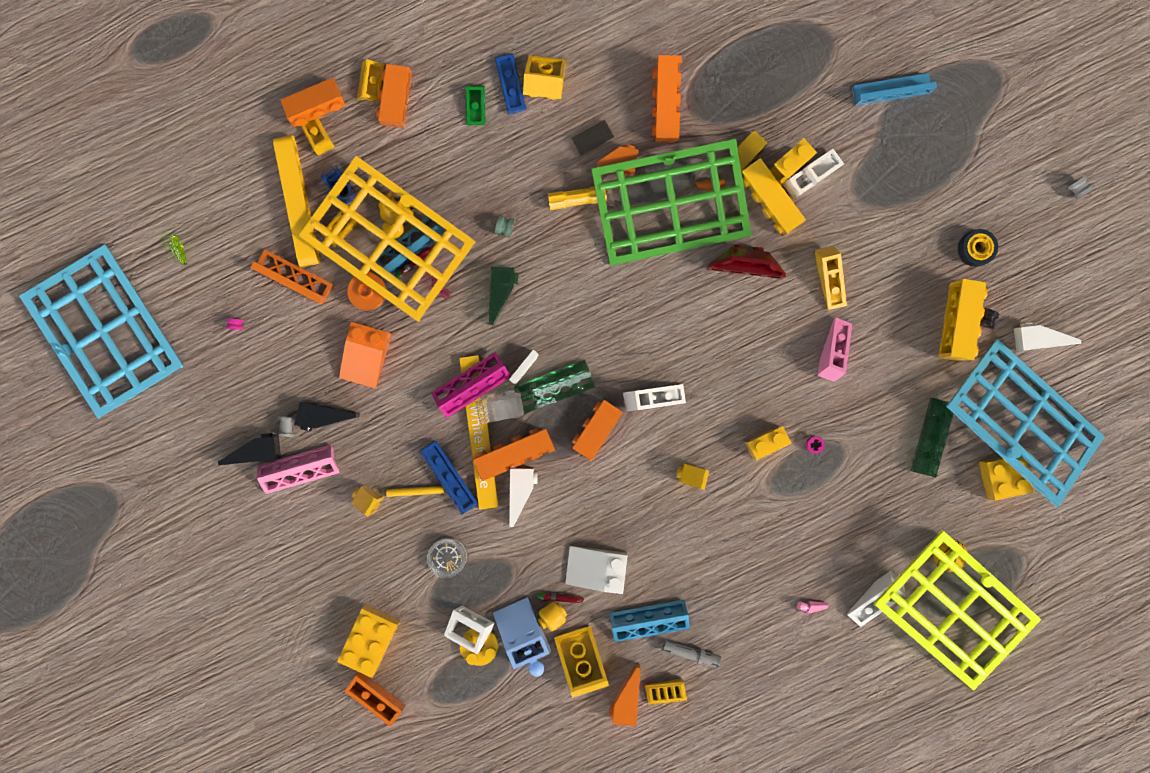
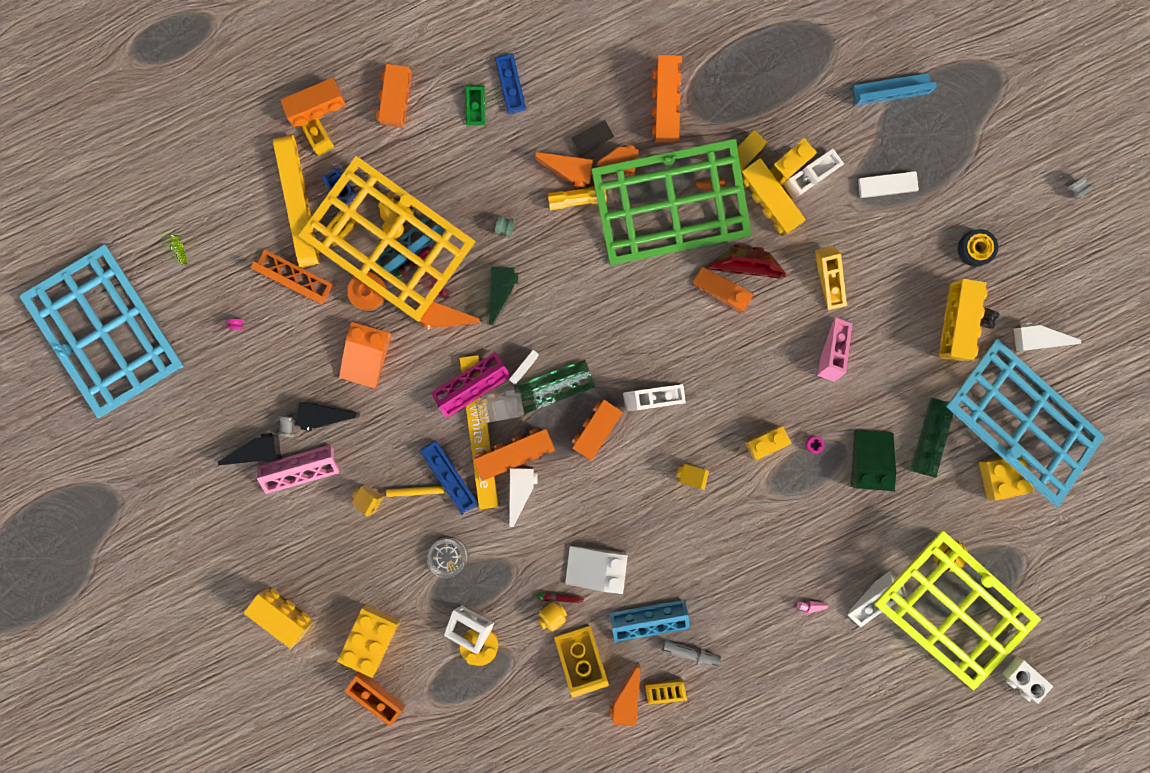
(279, 617): none -> yellow brick
(370, 80): yellow slope -> none
(443, 316): none -> orange slope
(521, 630): light blue slope -> none
(544, 77): yellow slope -> none
(572, 169): none -> orange slope
(723, 289): none -> orange slope
(873, 461): none -> dark green slope
(888, 184): none -> white tile
(1026, 680): none -> white brick

